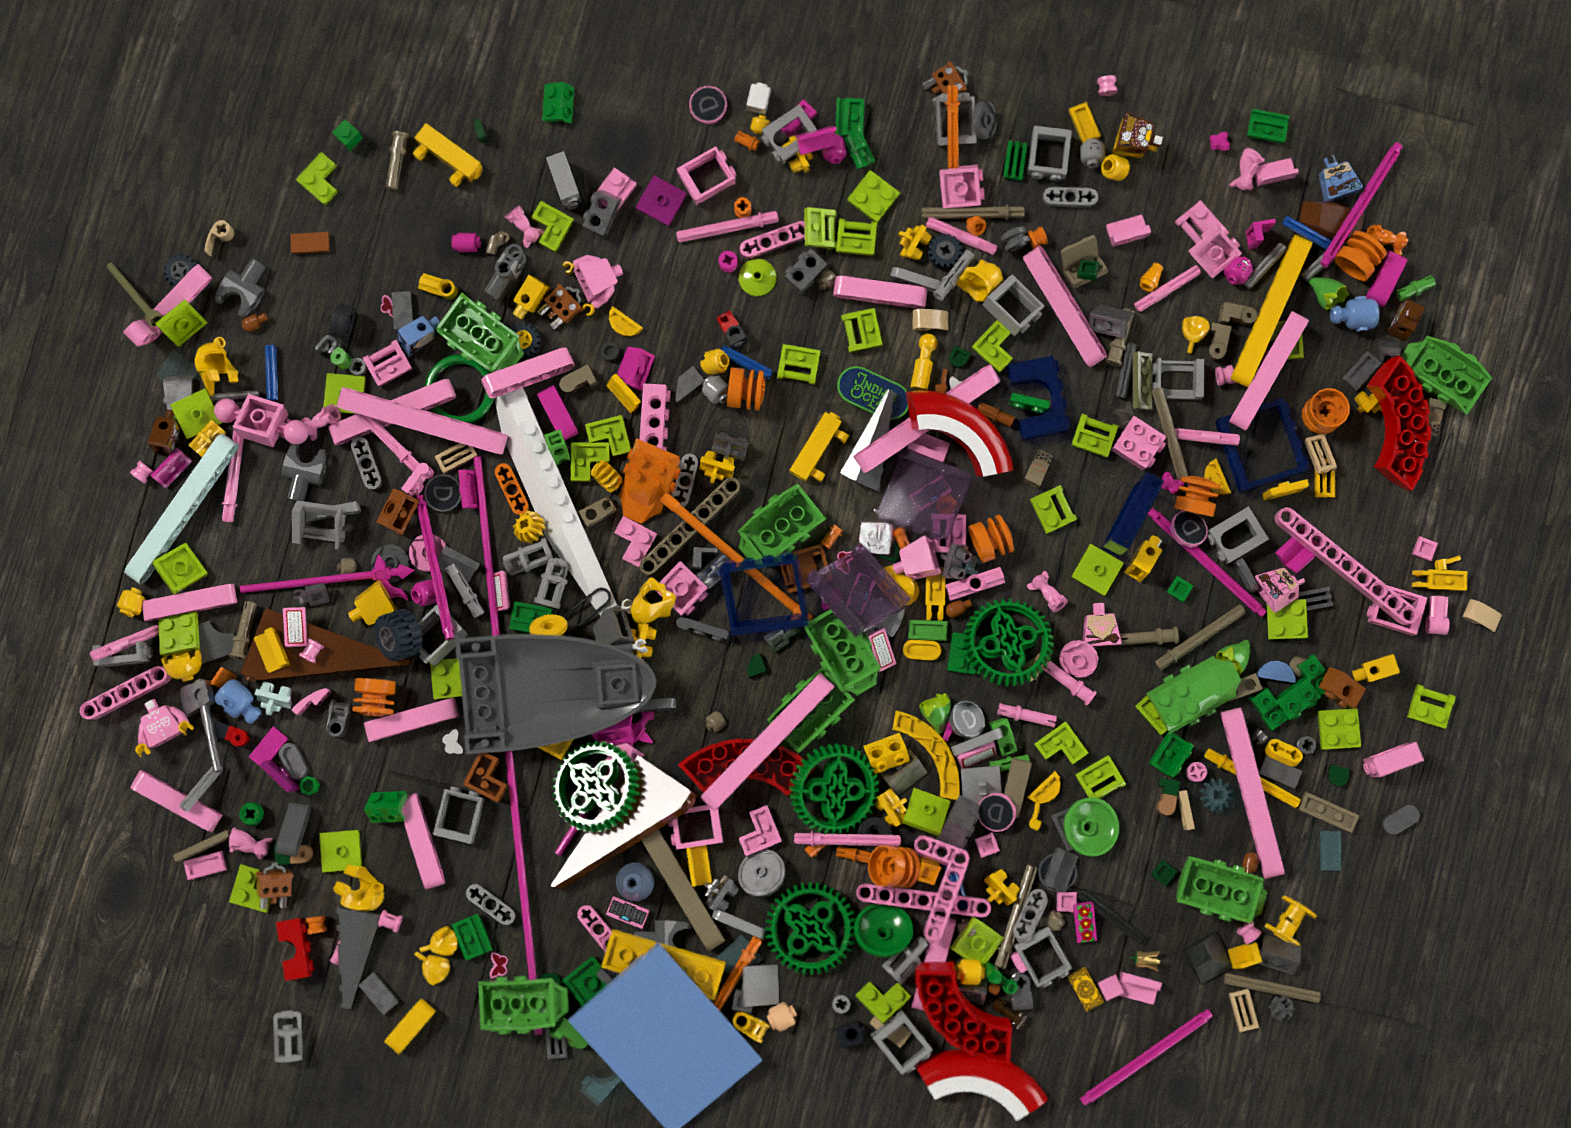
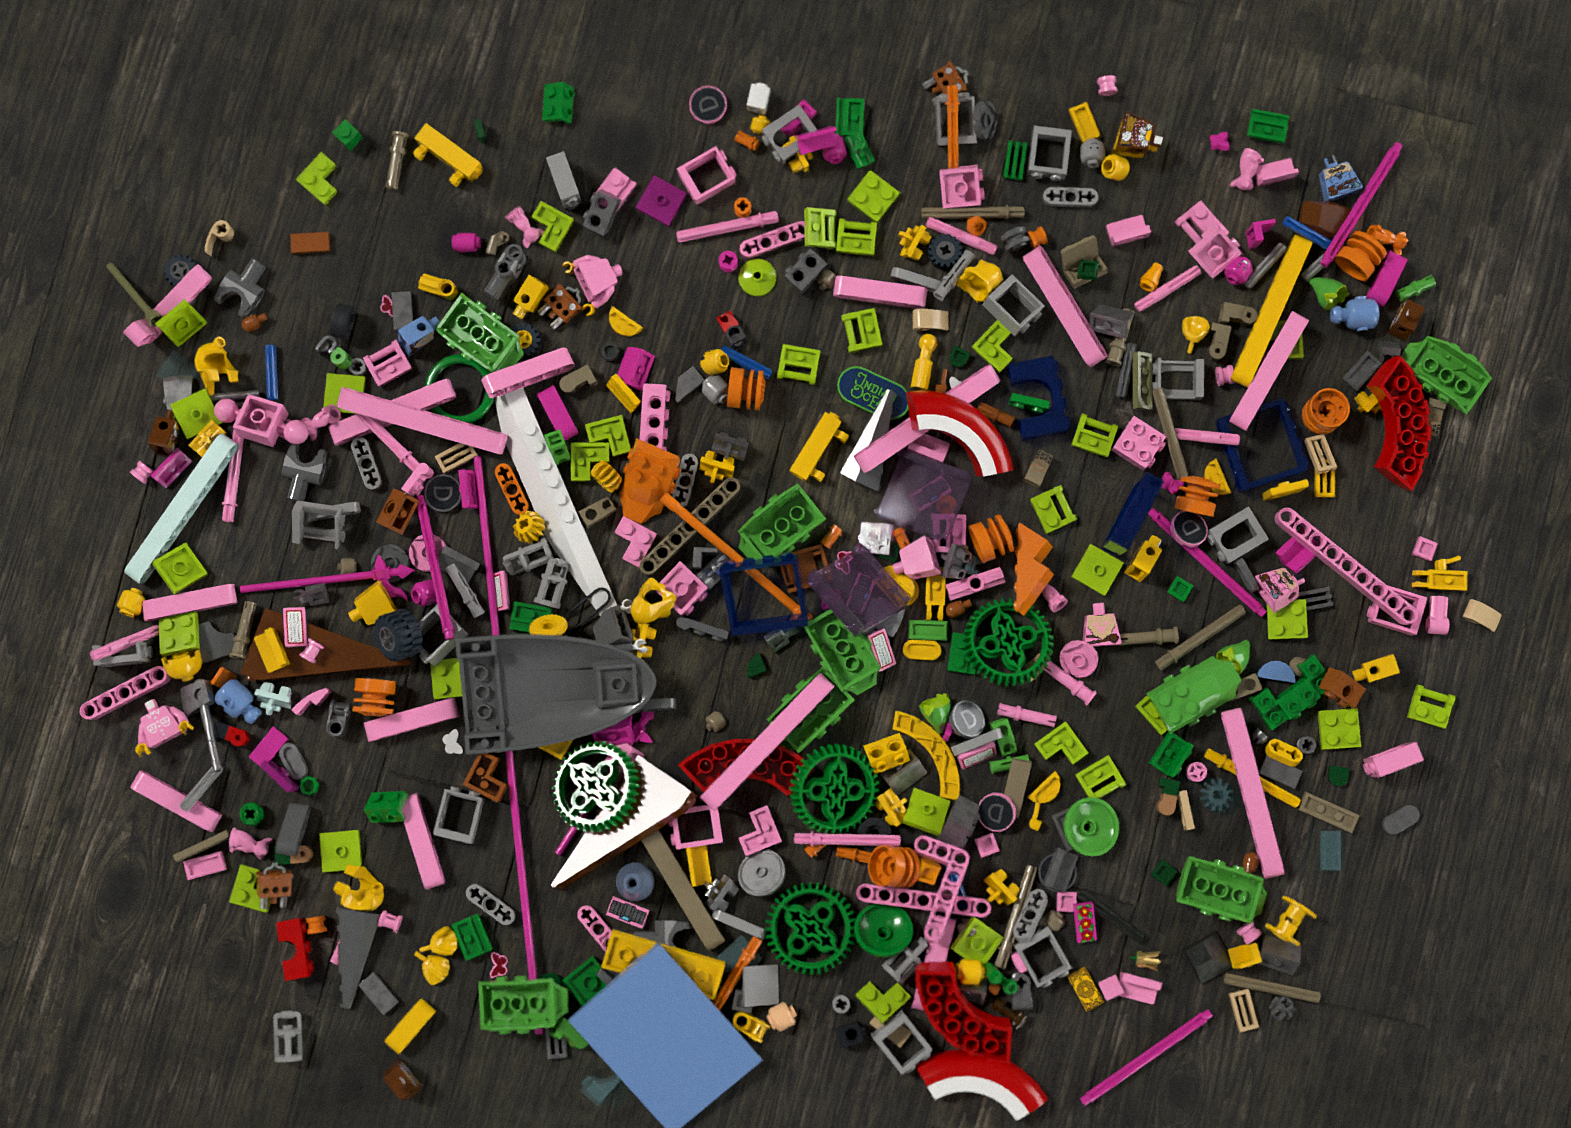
(402, 1080): none -> reddish brown torso
(980, 782): light grey piece -> none
(1030, 573): none -> orange slope

